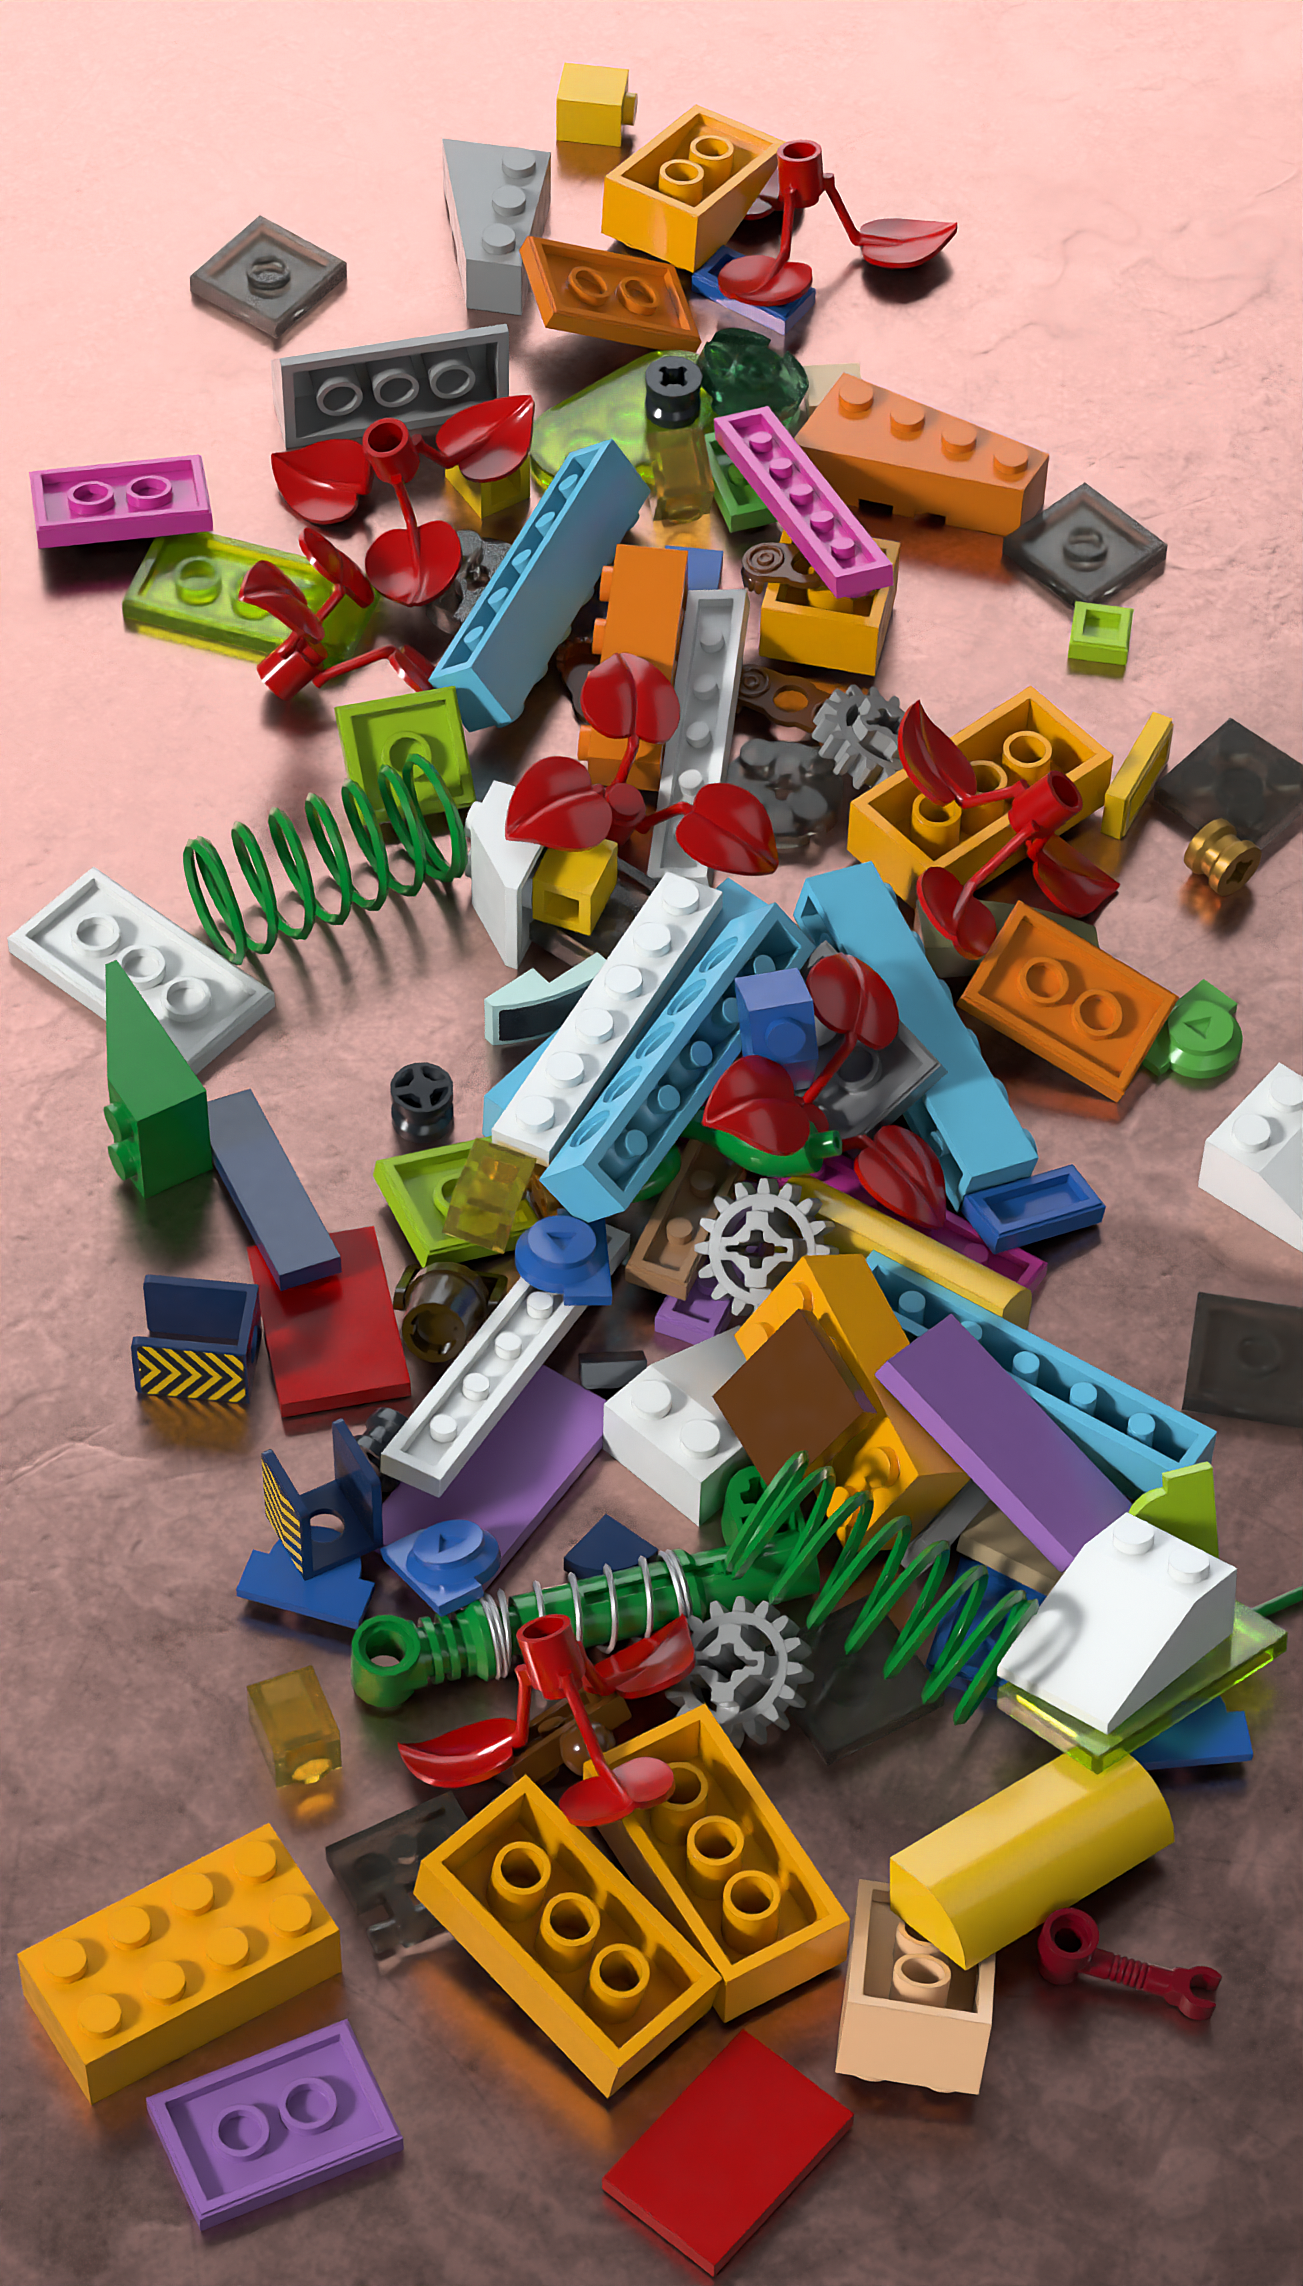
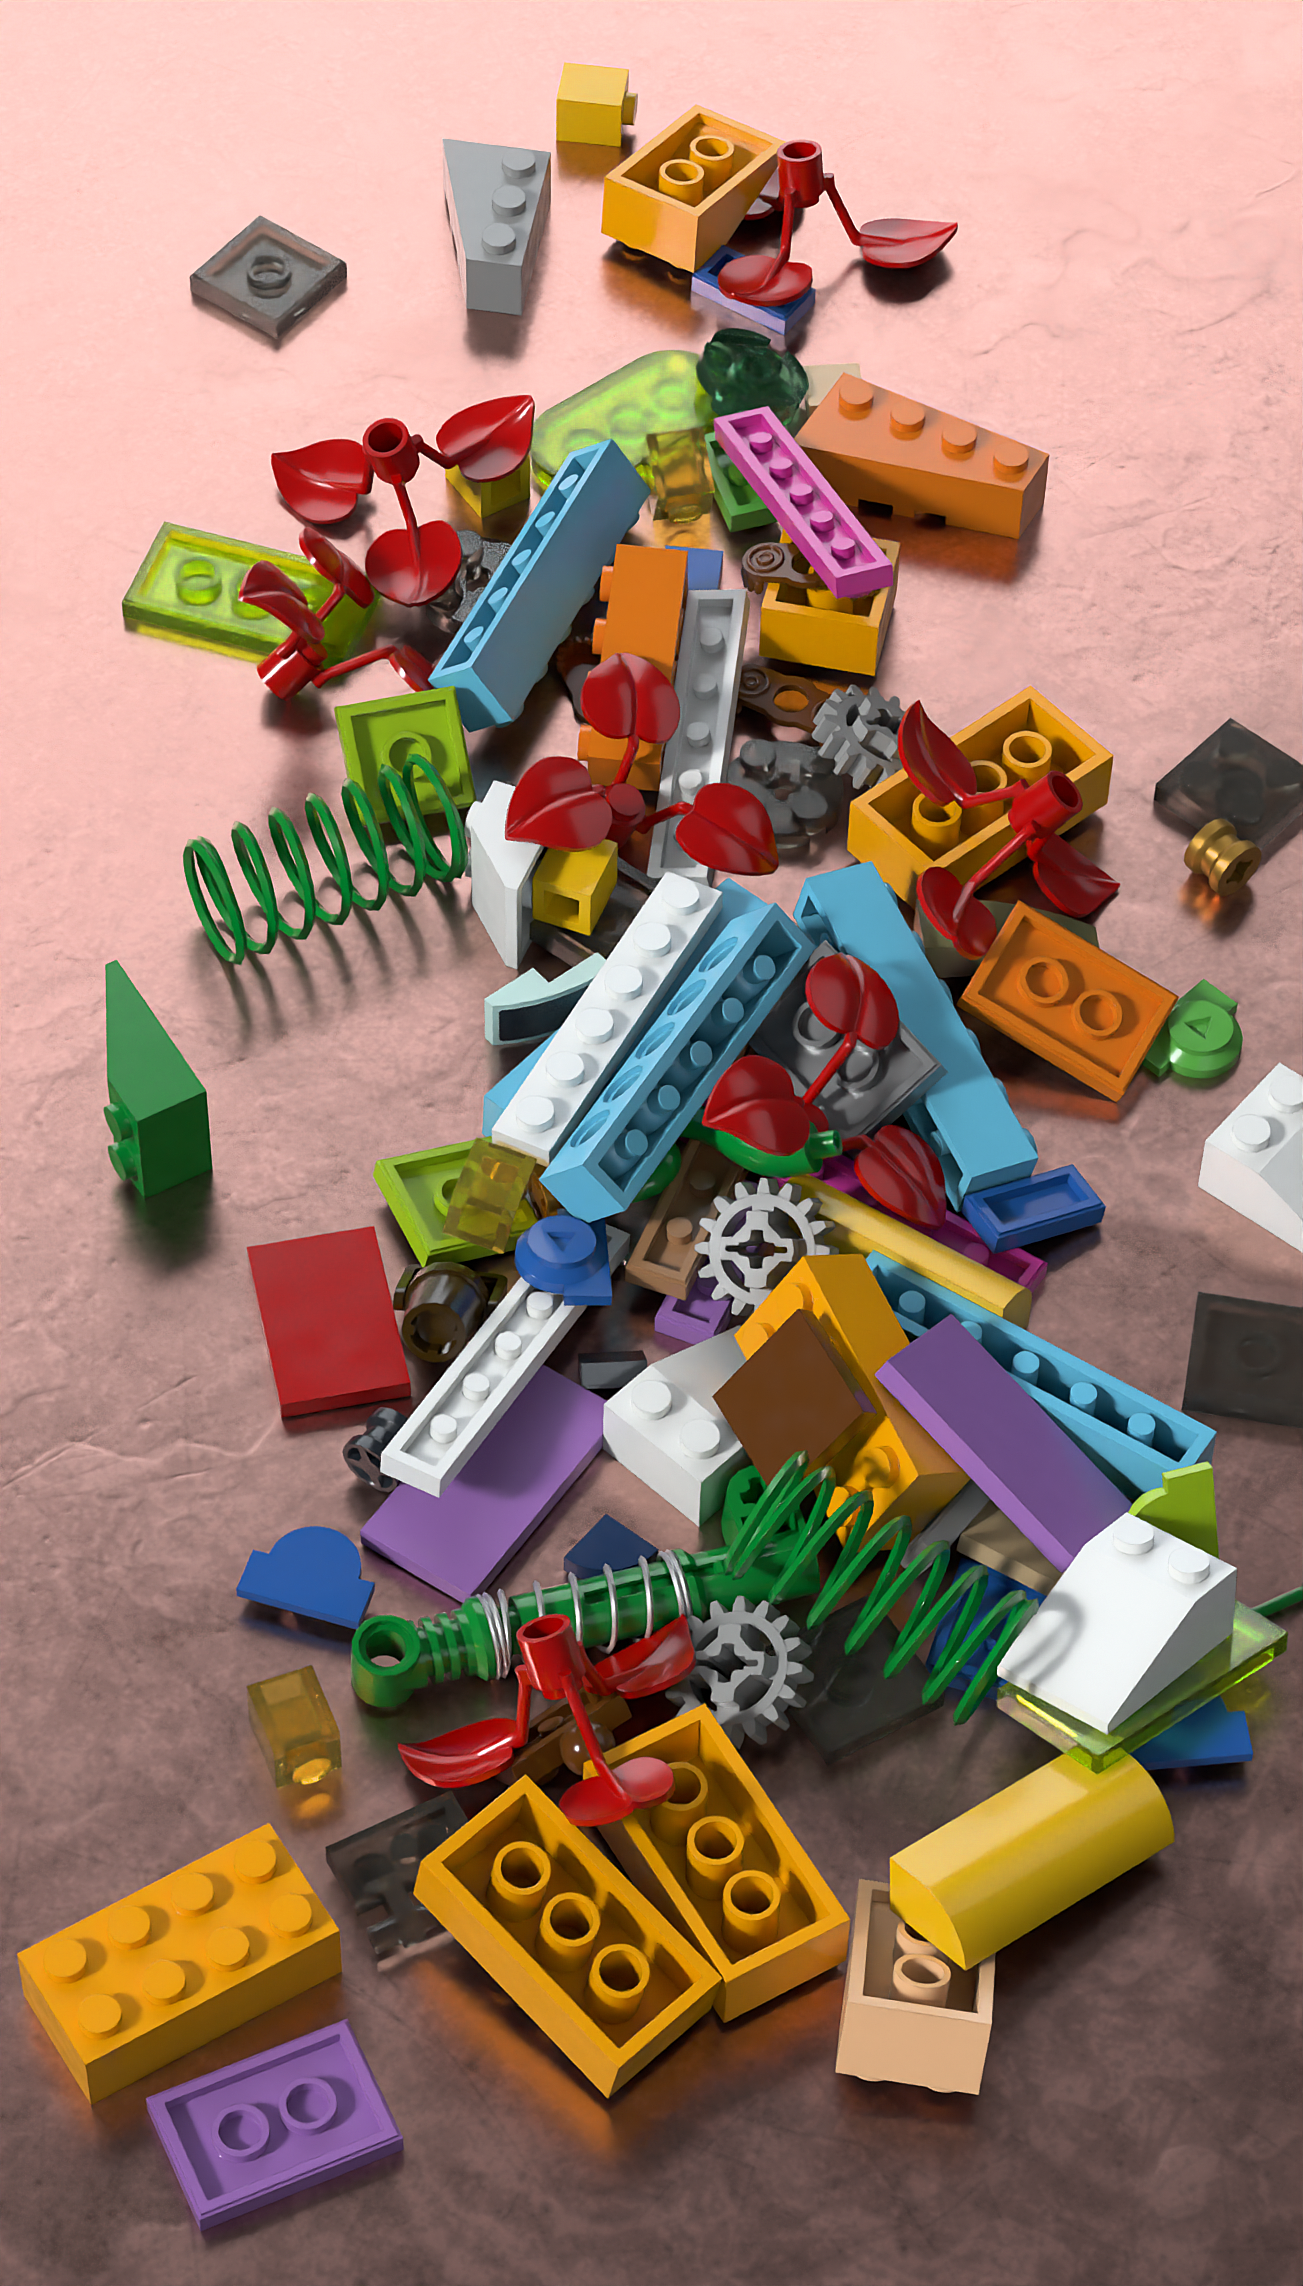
(120, 501): dark pink tile -> none
(186, 984): white tile -> none
(193, 1367): dark blue piece -> none
(269, 1193): tile -> none
(350, 1497): dark blue piece -> none
(404, 379): light grey slope -> none
(433, 1090): black wheel -> none
(446, 1563): blue piece -> none
(609, 295): orange tile -> none
(673, 392): black wheel -> none
(727, 2152): red tile -> none
(779, 1022): blue slope -> none
(1070, 1947): dark red brick -> none
(1084, 547): clear smoke tile -> none
(1100, 633): lime tile -> none
(1137, 776): yellow tile -> none

